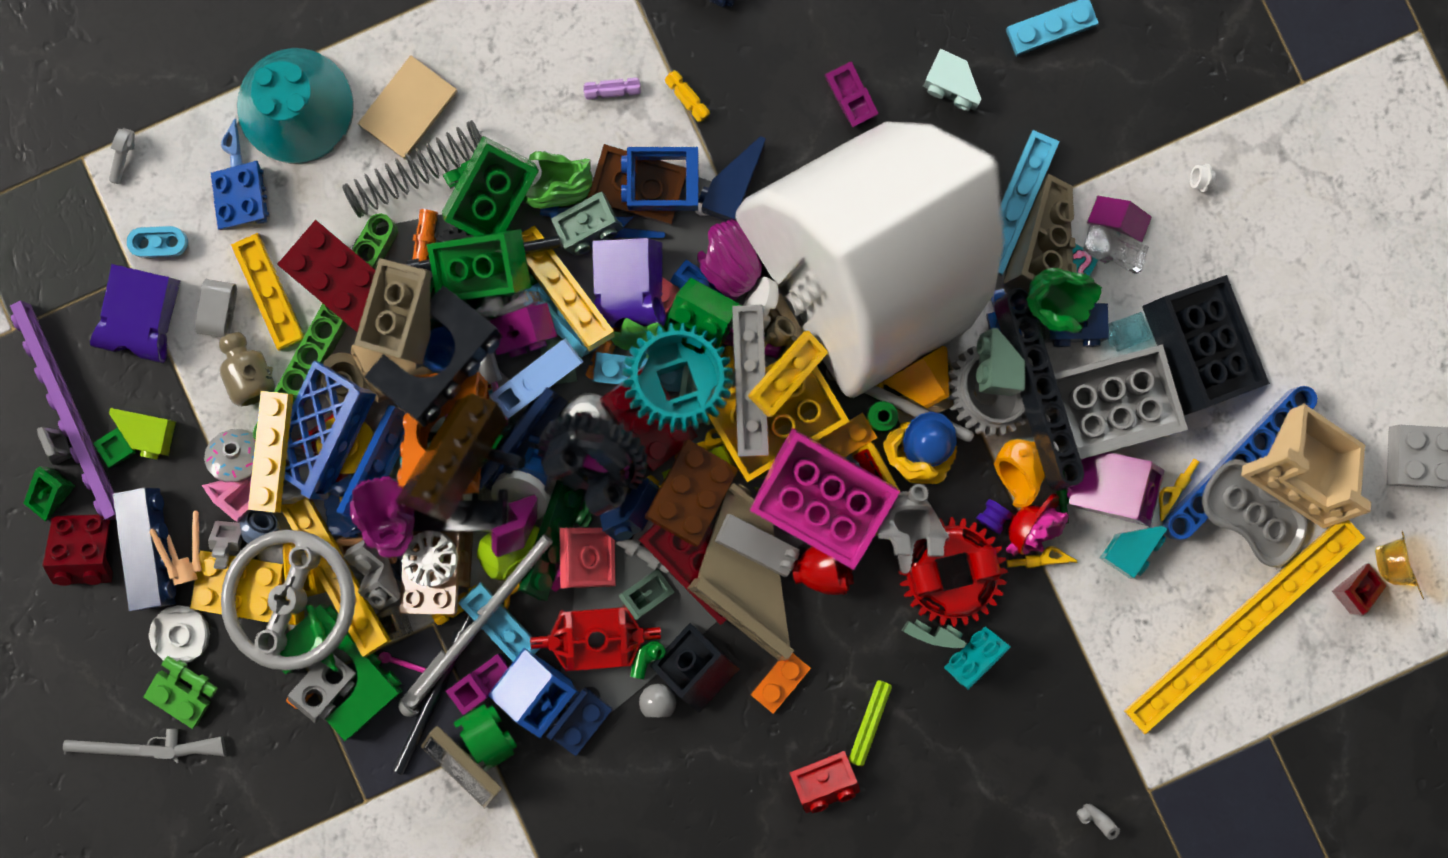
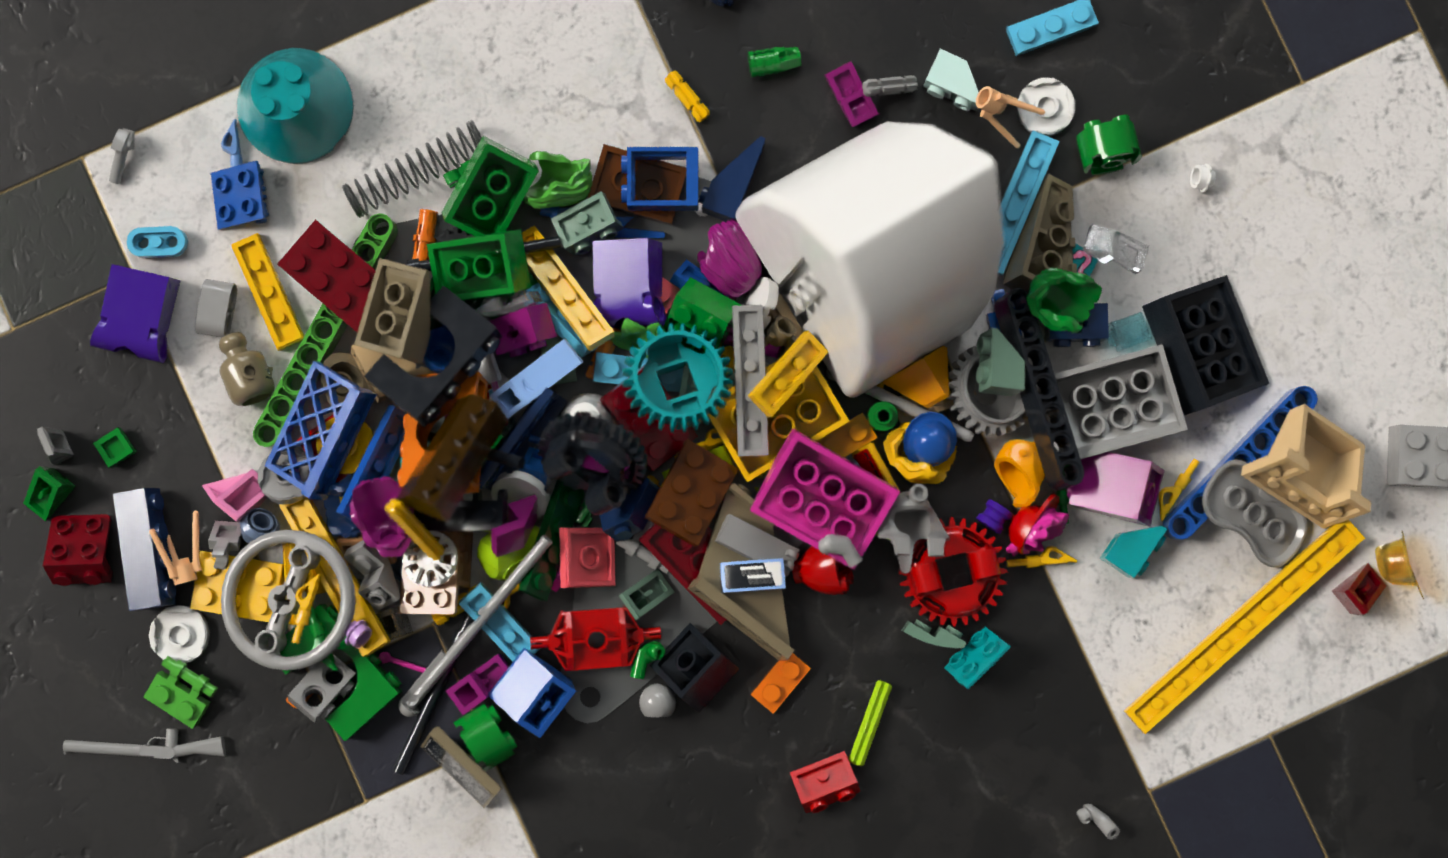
(62, 401): medium lavender plate -> none
(145, 432): lime slope -> none
(232, 466): light grey dish -> none
(270, 452): plate -> none
(305, 606): none -> yellow hand
(357, 633): none -> lavender plate
(407, 107): tan tile -> none
(415, 529): none -> yellow axle
(579, 721): dark blue bracket -> none
(612, 88): lavender axle -> none
(752, 575): none -> slope
(773, 60): none -> green hinge
(840, 545): none -> light grey arm
(889, 85): none -> light grey axle
(995, 102): none -> light nougat plant
(1054, 99): none -> white tile
(1108, 145): none -> green brick
(1120, 216): magenta slope -> none

